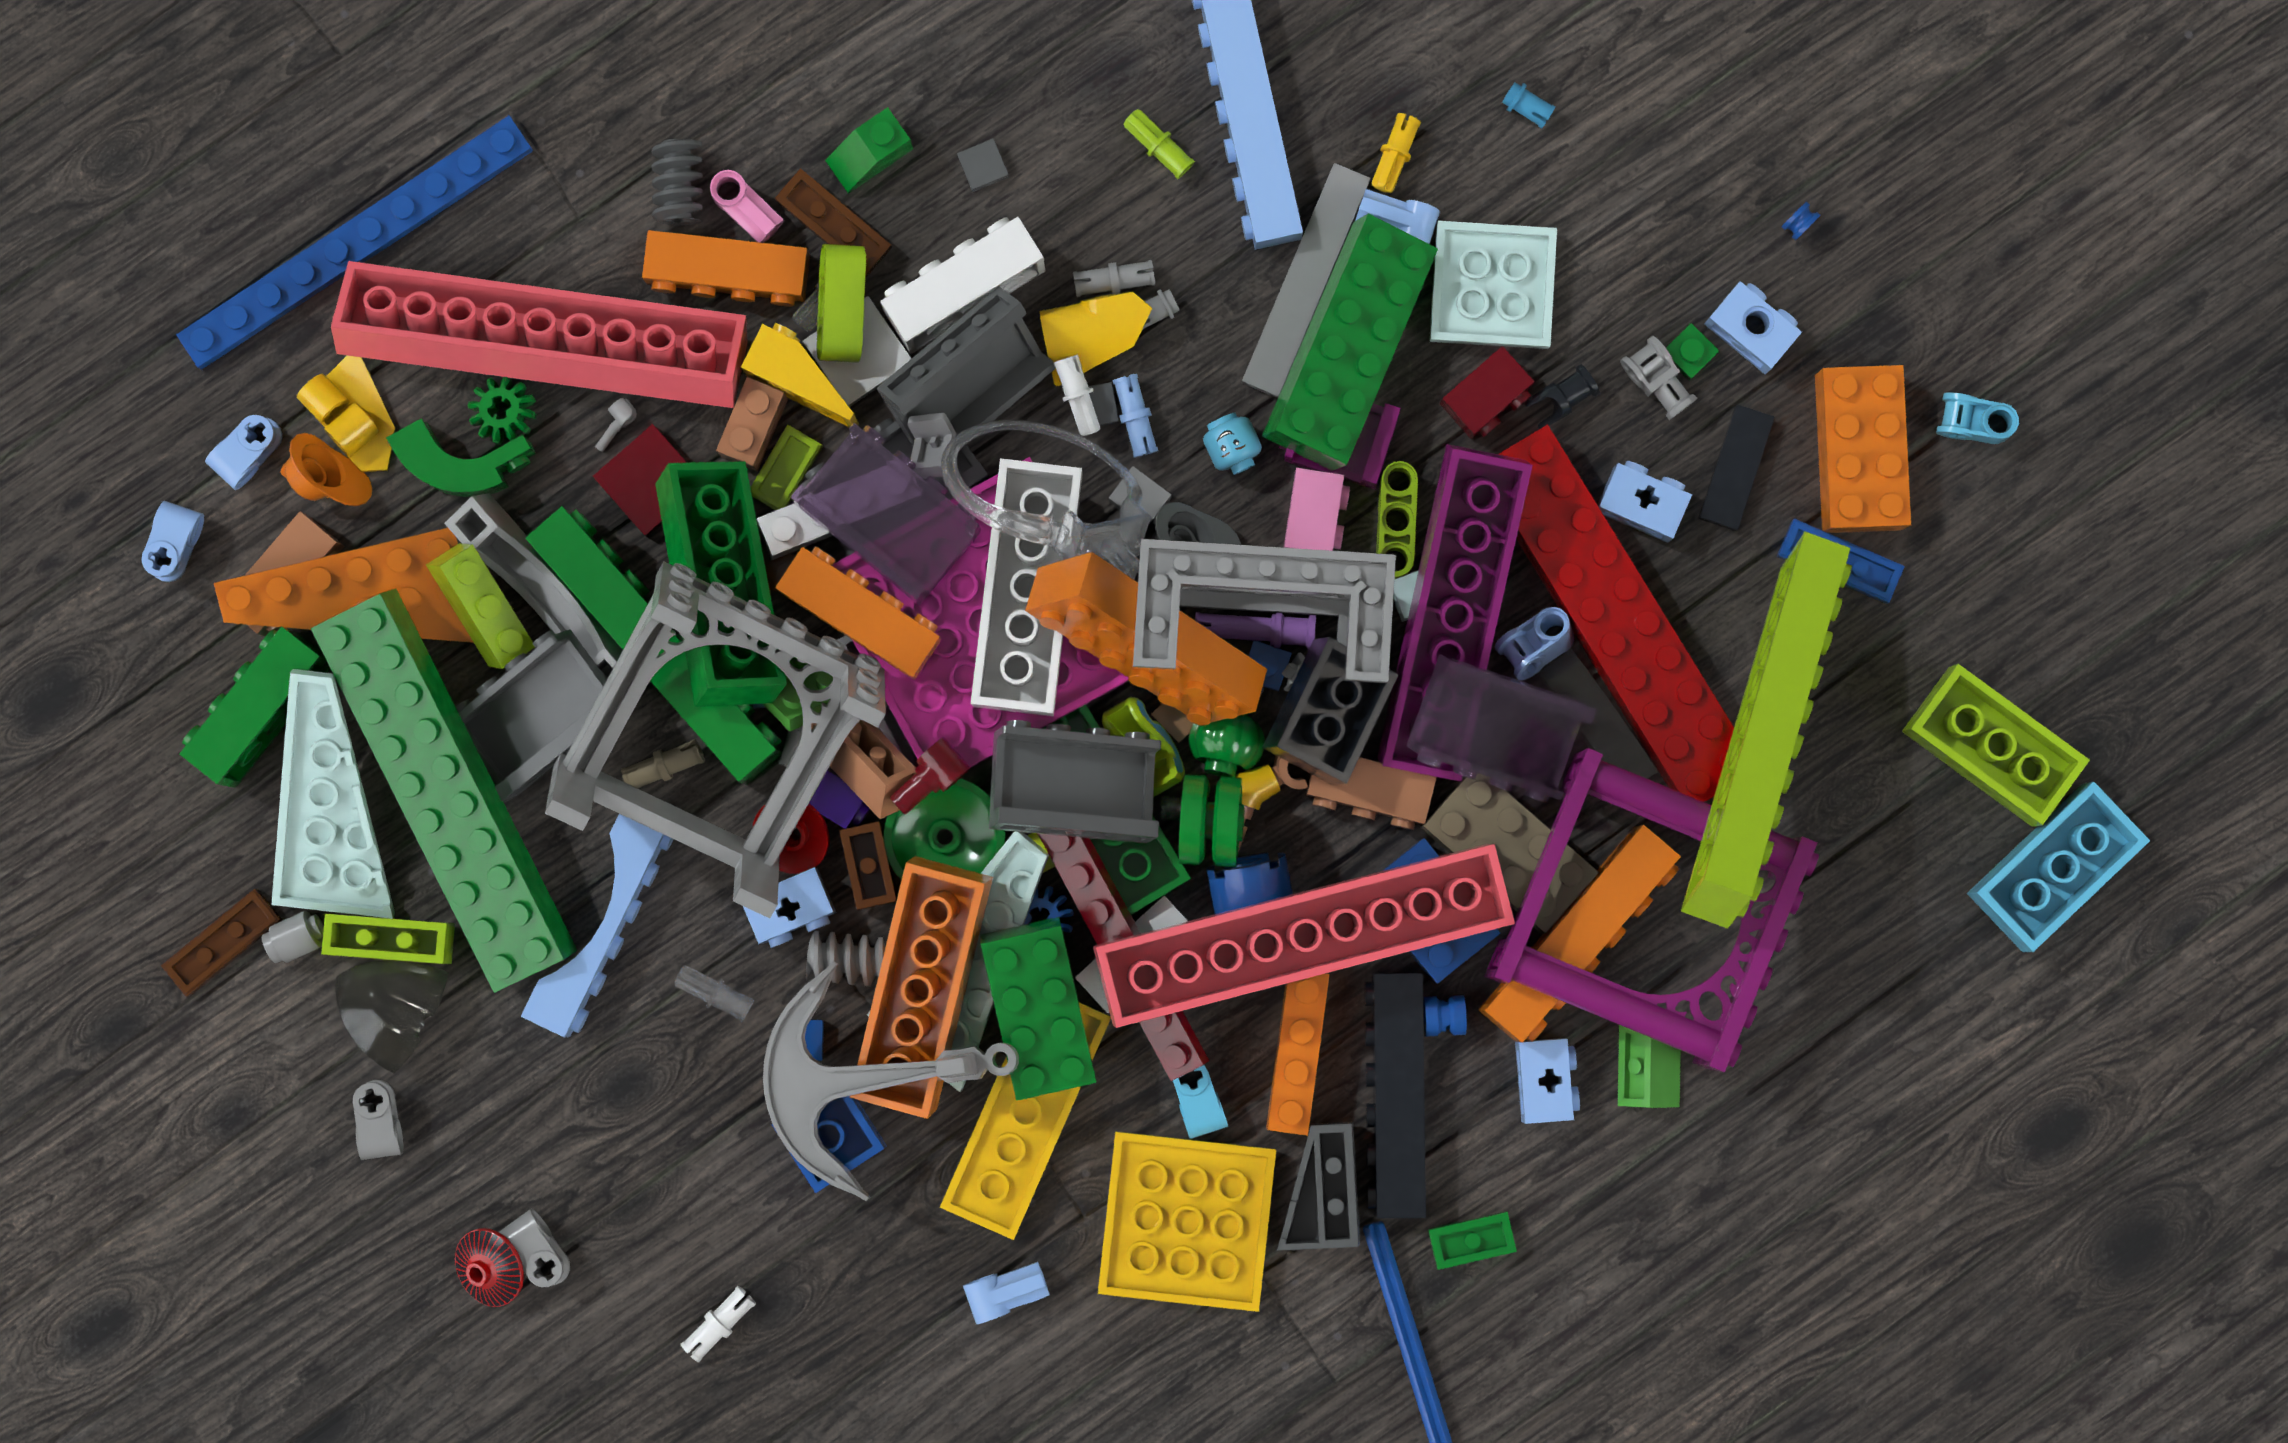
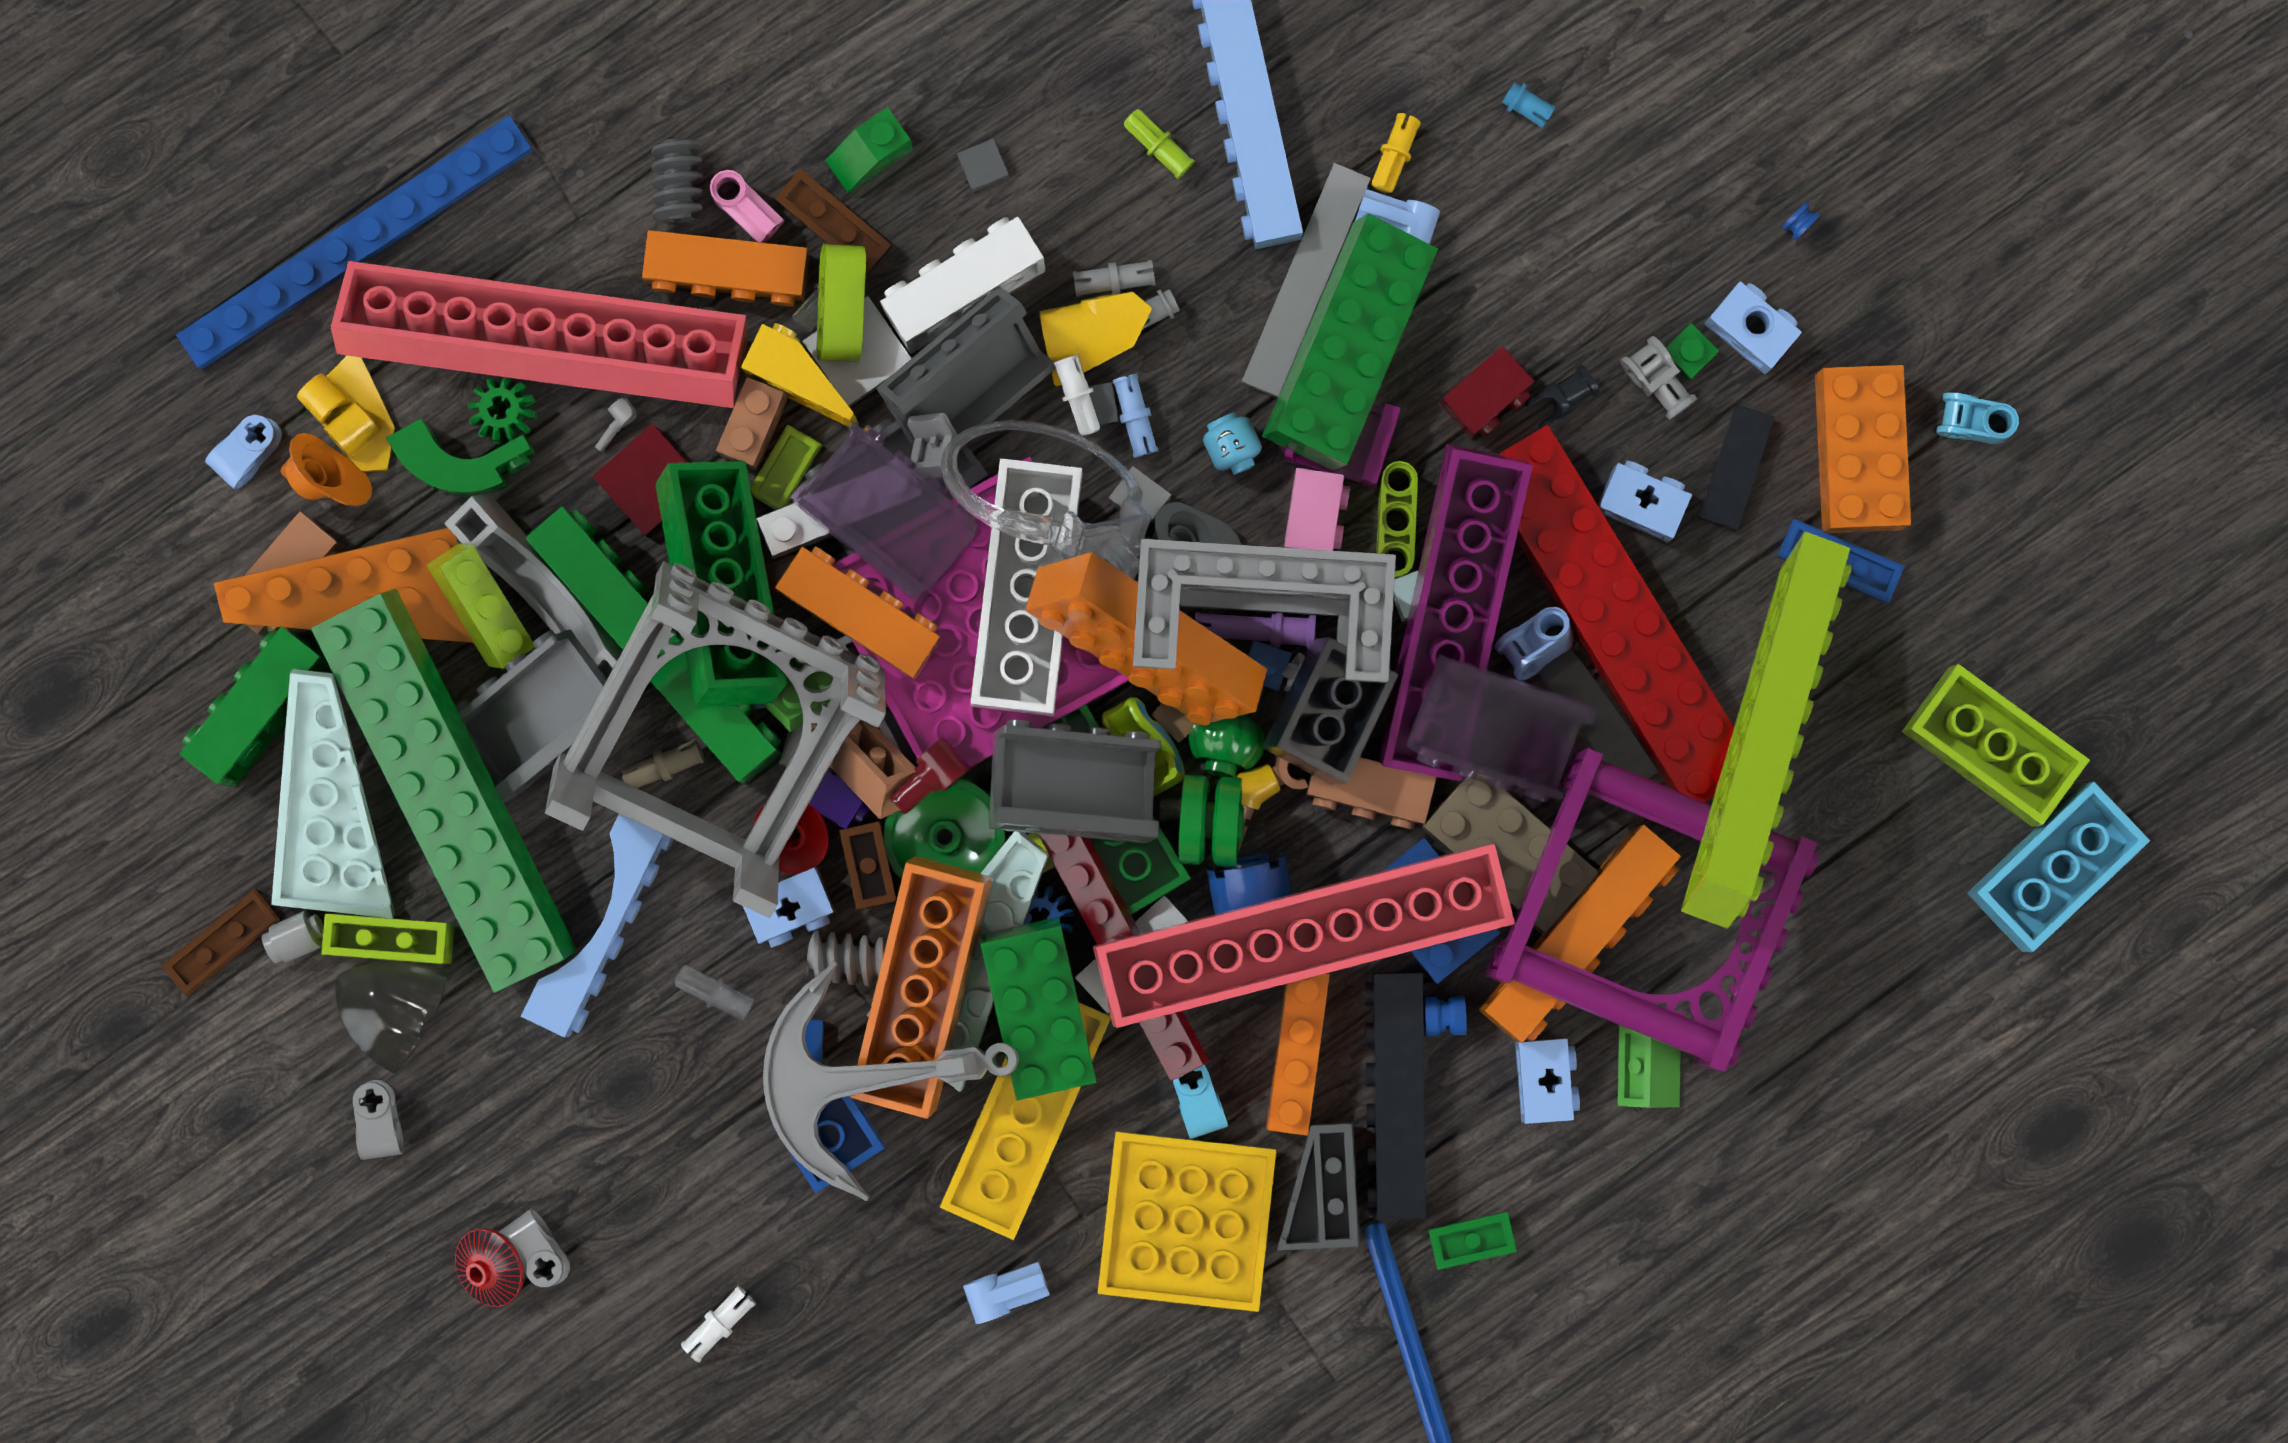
(172, 536): light blue piece -> none
(1493, 284): light aqua plate -> none

